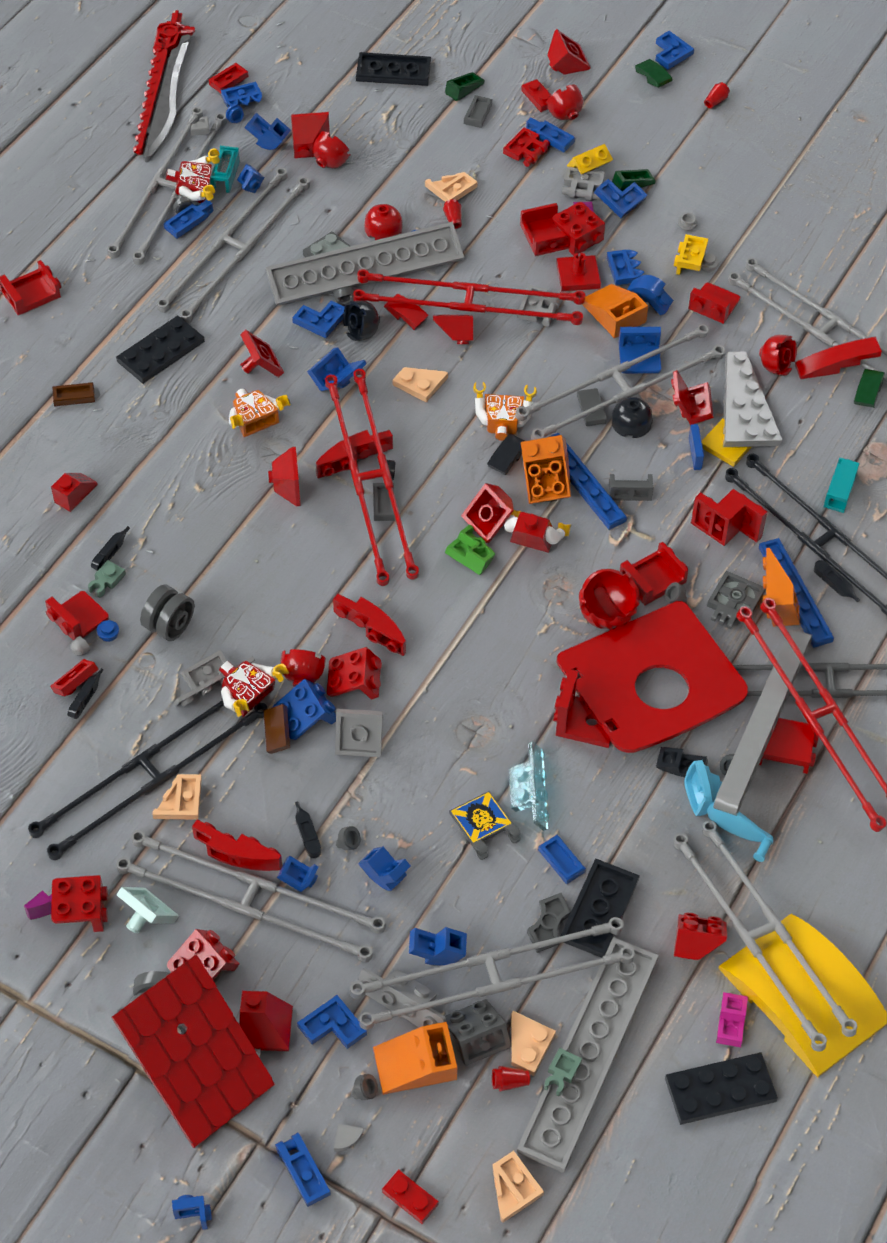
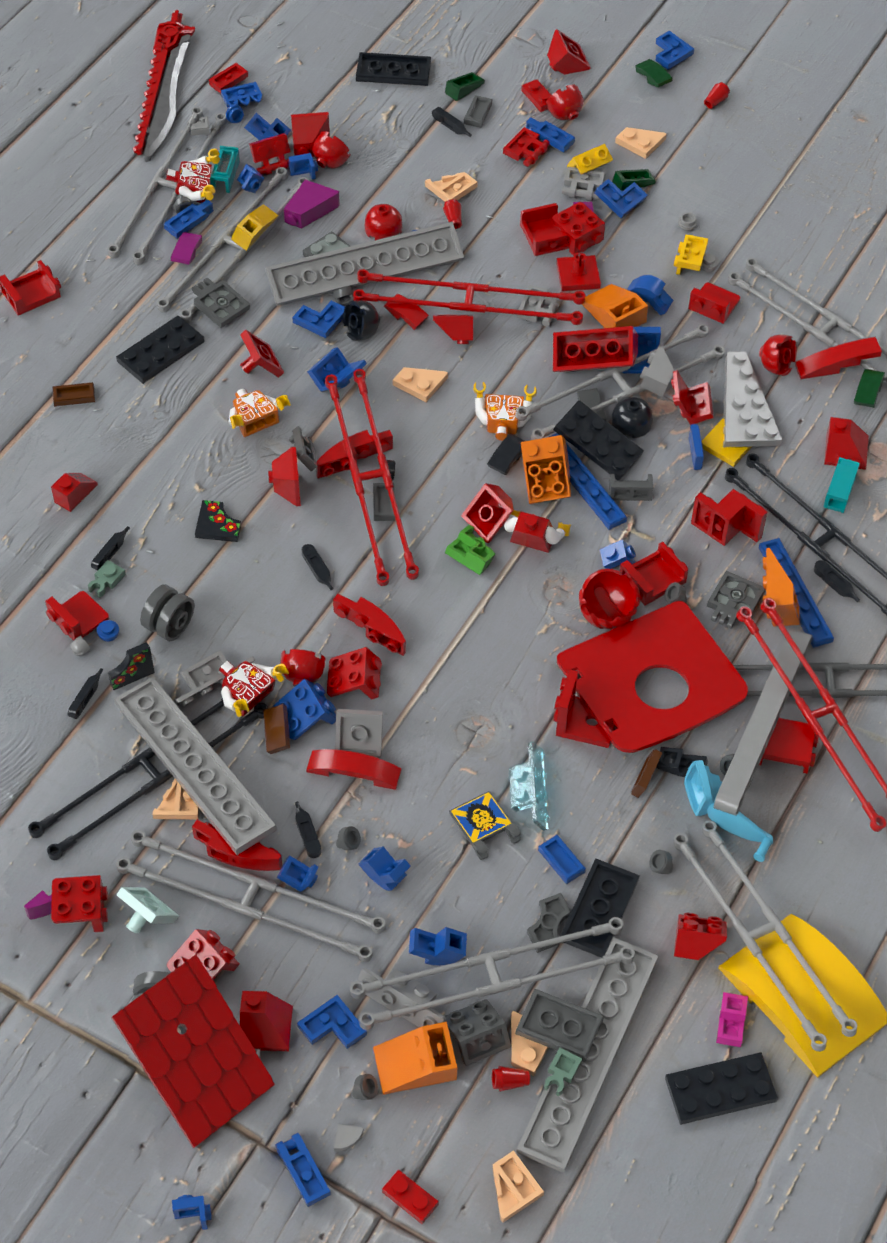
(74, 677): red plate -> none
(134, 667): none -> black tile
(186, 248): none -> magenta slope
(195, 765): none -> light grey plate
(216, 524): none -> black tile
(219, 301): none -> dark grey piece
(253, 226): none -> yellow slope
(270, 148): none -> red plate
(303, 164): none -> blue bracket
(304, 448): none -> dark grey hinge
(310, 204): none -> magenta slope
(316, 565): none -> black piece
(356, 765): none -> red slope
(449, 121): none -> black piece
(559, 1024): none -> dark grey tile
(594, 349): none -> red slope
(598, 440): none -> black plate
(616, 554): none -> bracket
(623, 266): blue plate -> none
(640, 141): none -> light nougat wing
(646, 773): none -> reddish brown tile
(659, 372): none -> light grey slope
(661, 862): none -> dark grey tile
(846, 441): none -> red slope

